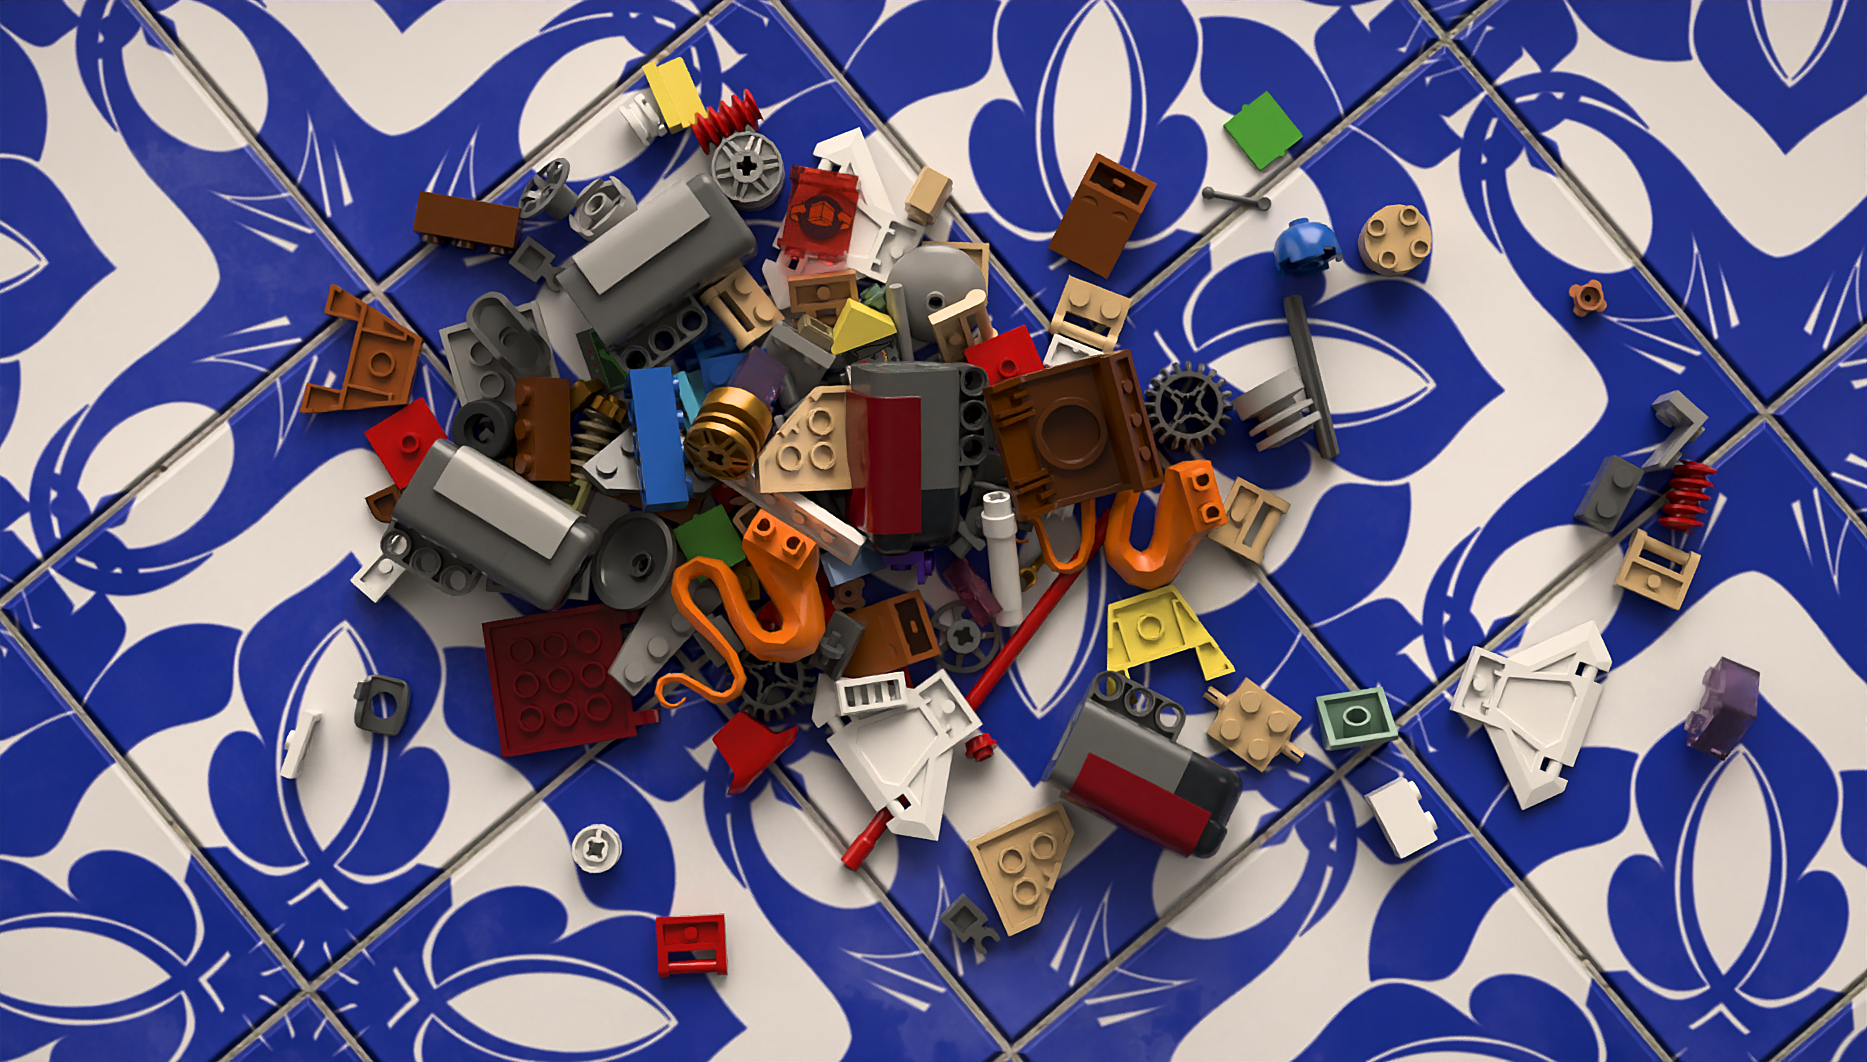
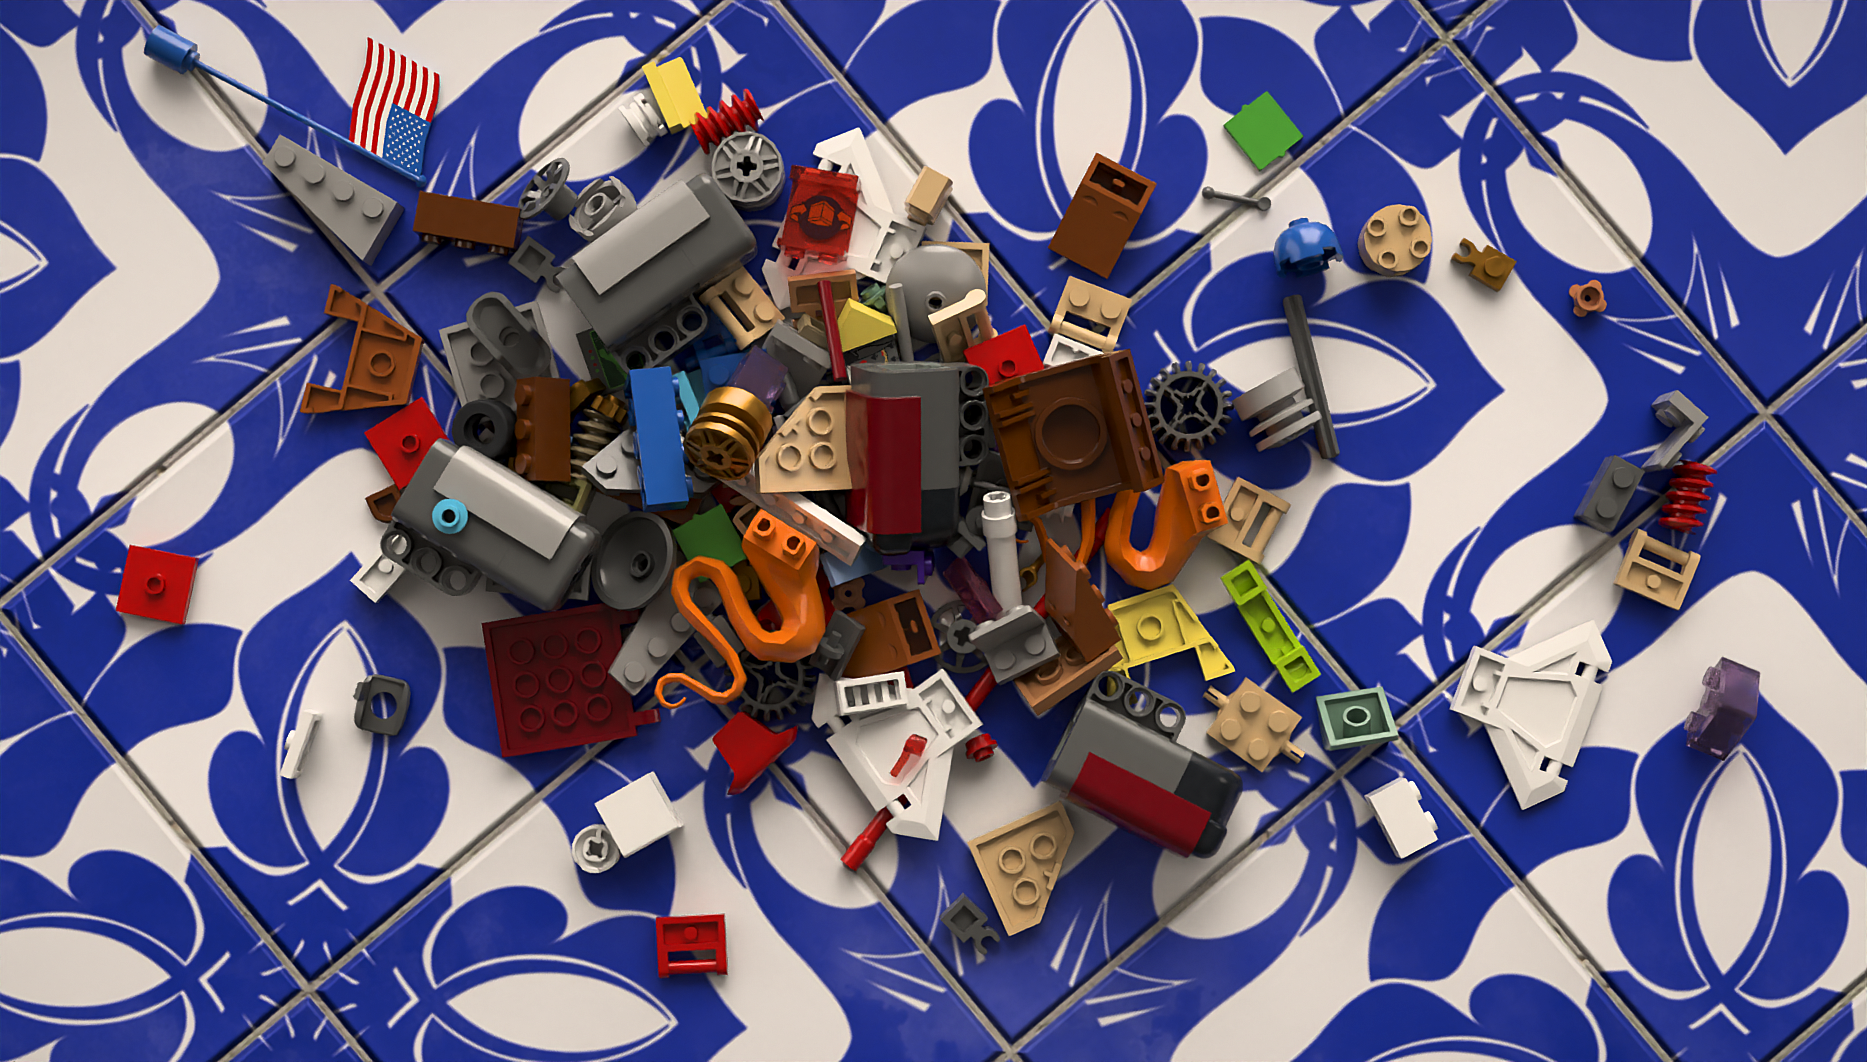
(157, 584): none -> red plate
(342, 202): none -> light grey wedge
(388, 112): none -> flag
(460, 512): none -> medium azure plate
(639, 814): none -> white piece
(832, 330): none -> dark red bar
(914, 745): none -> clear red hand
(1015, 643): none -> light grey bracket
(1062, 676): none -> medium nougat plate
(1076, 605): none -> dark orange slope
(1269, 626): none -> lime slope
(1489, 266): none -> pearl gold plate

